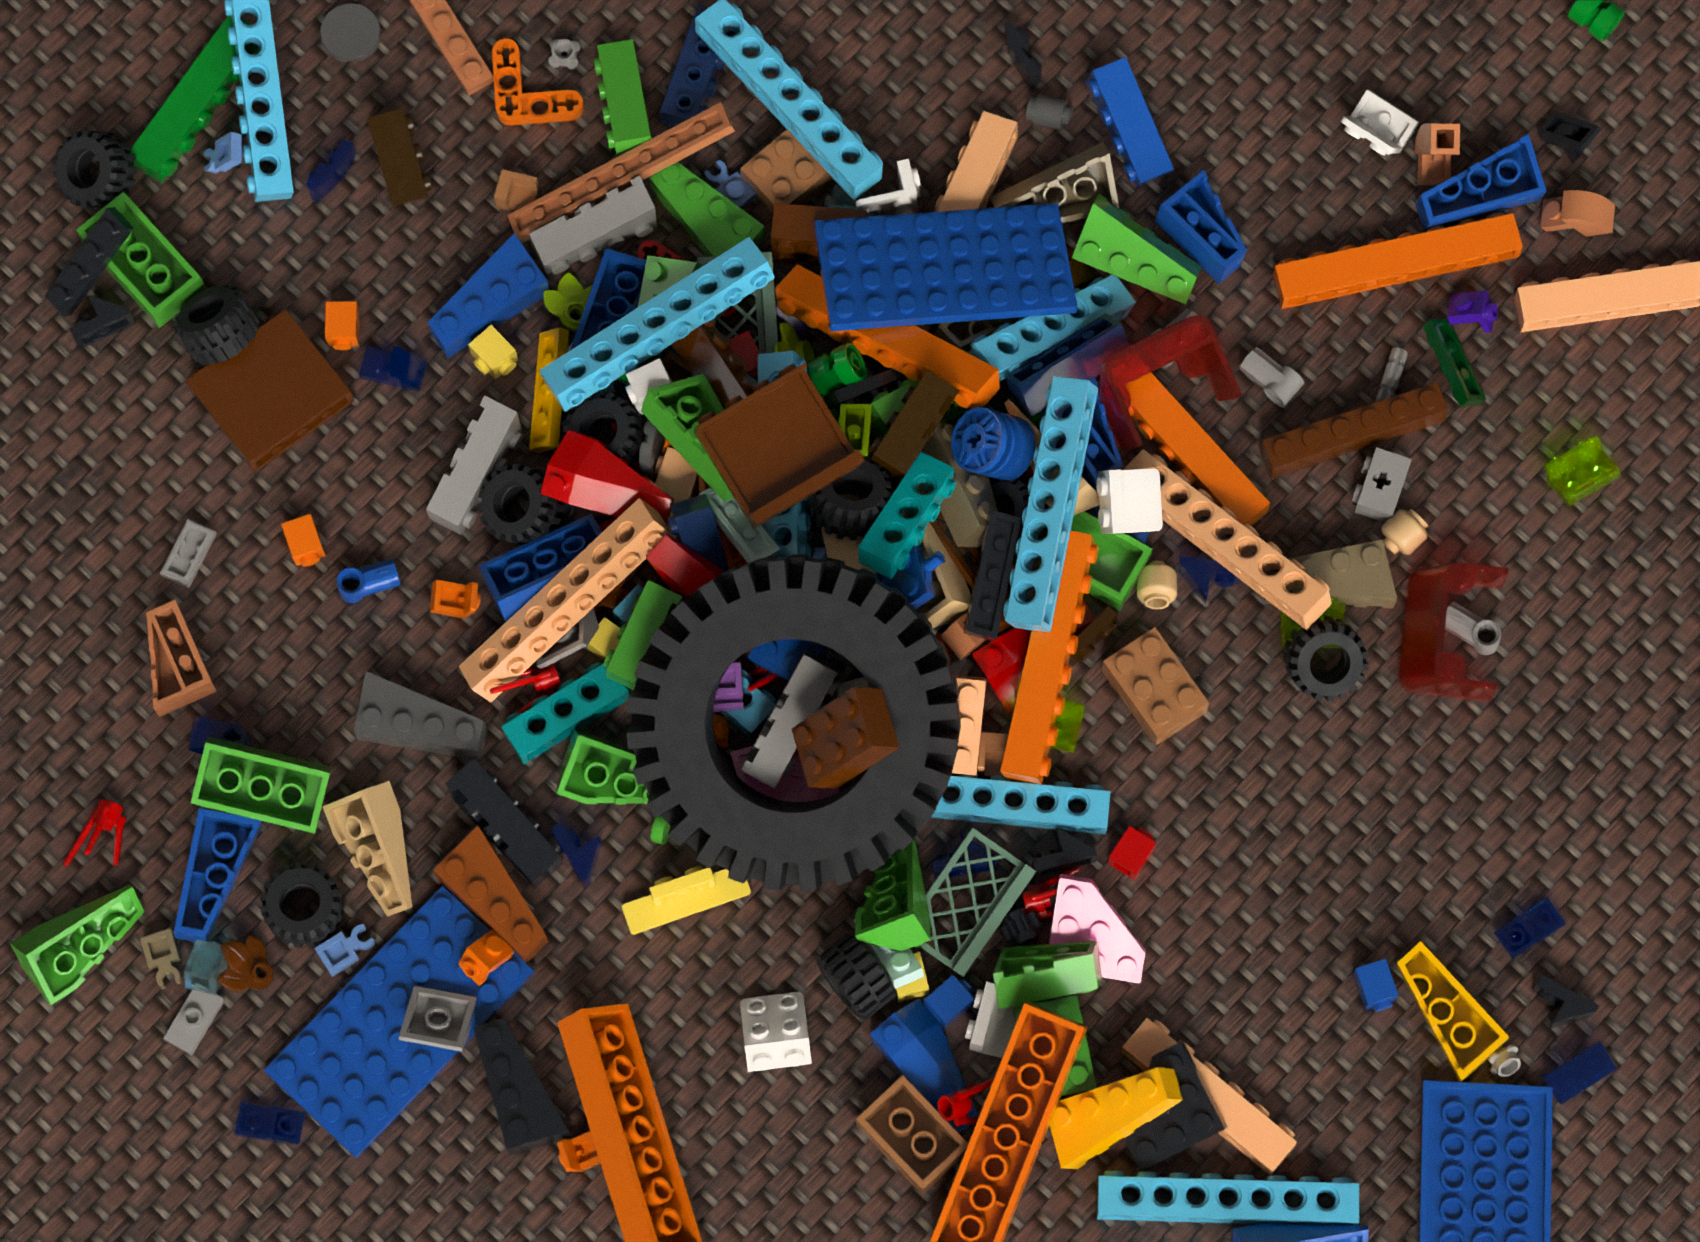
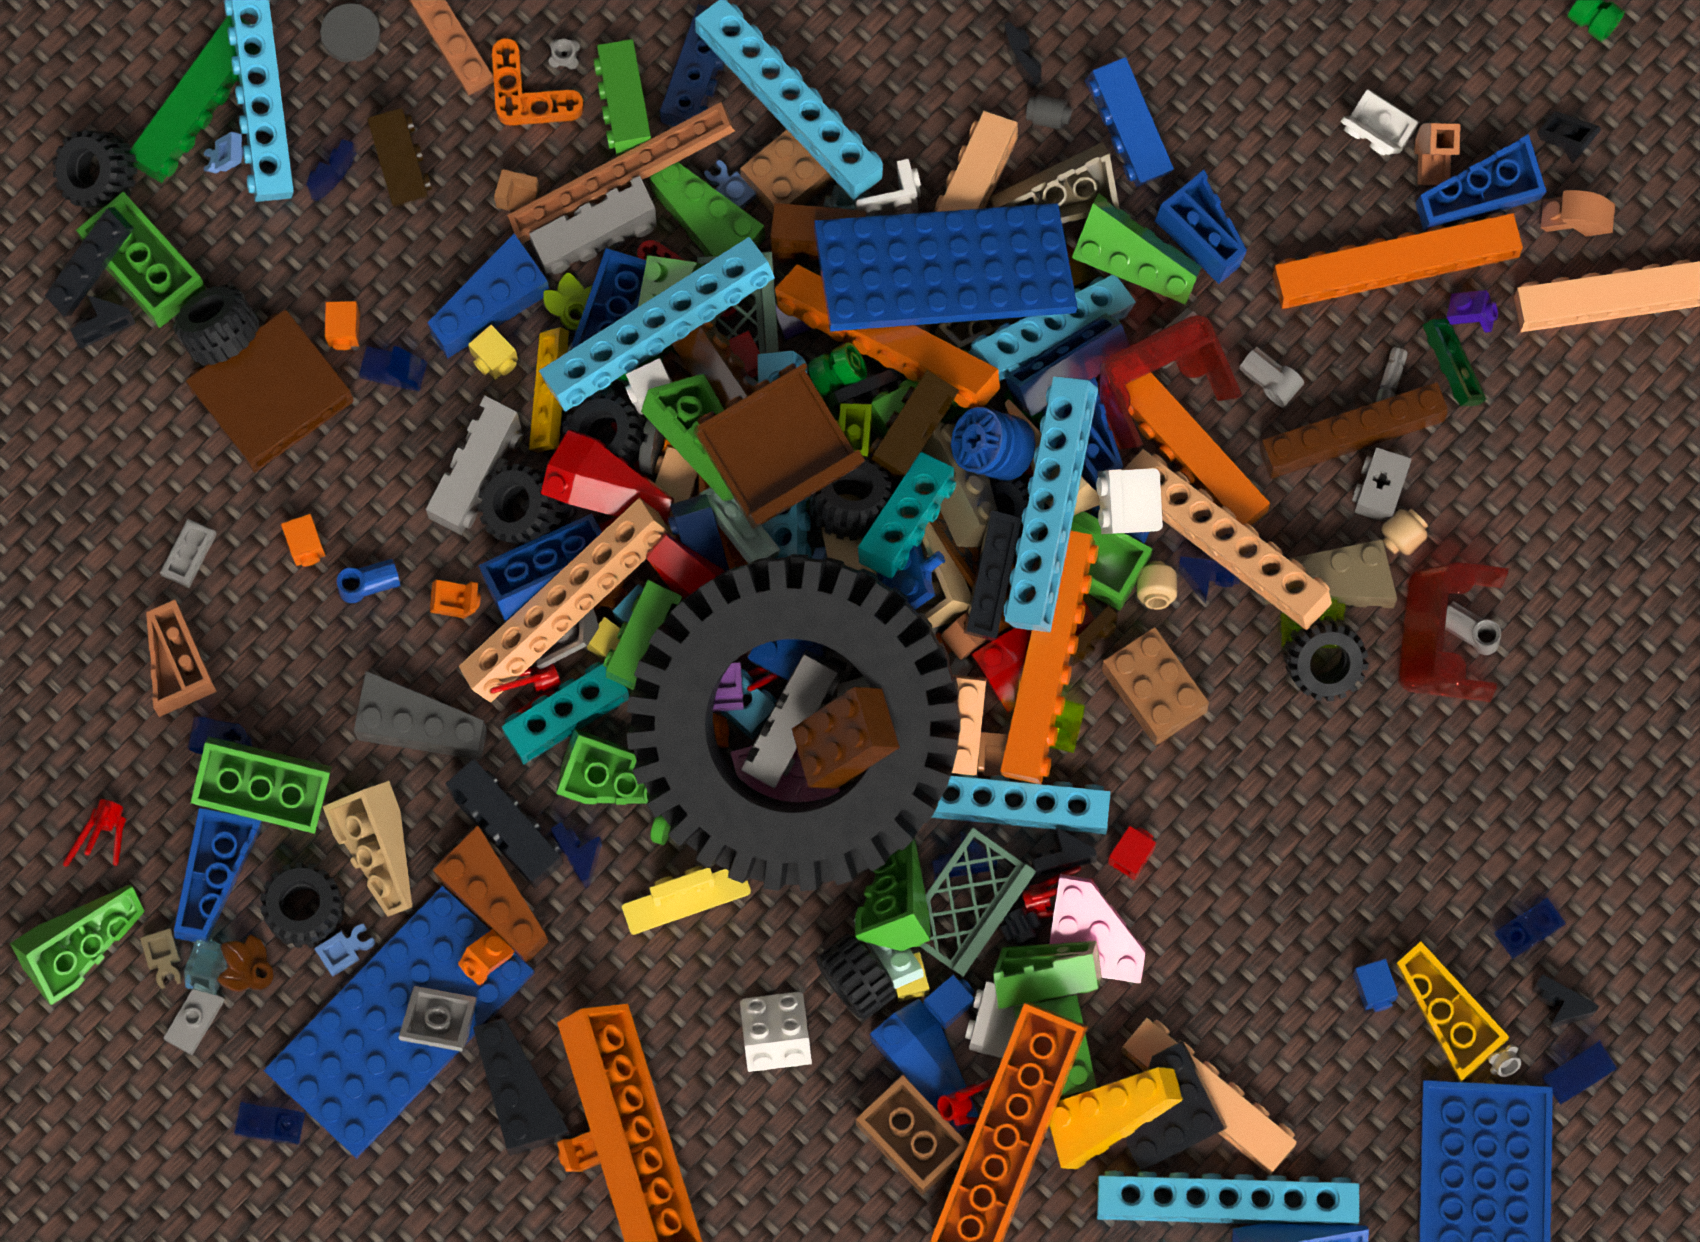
(791, 343): lime plate -> none
(1581, 471): clear neon green bracket -> none

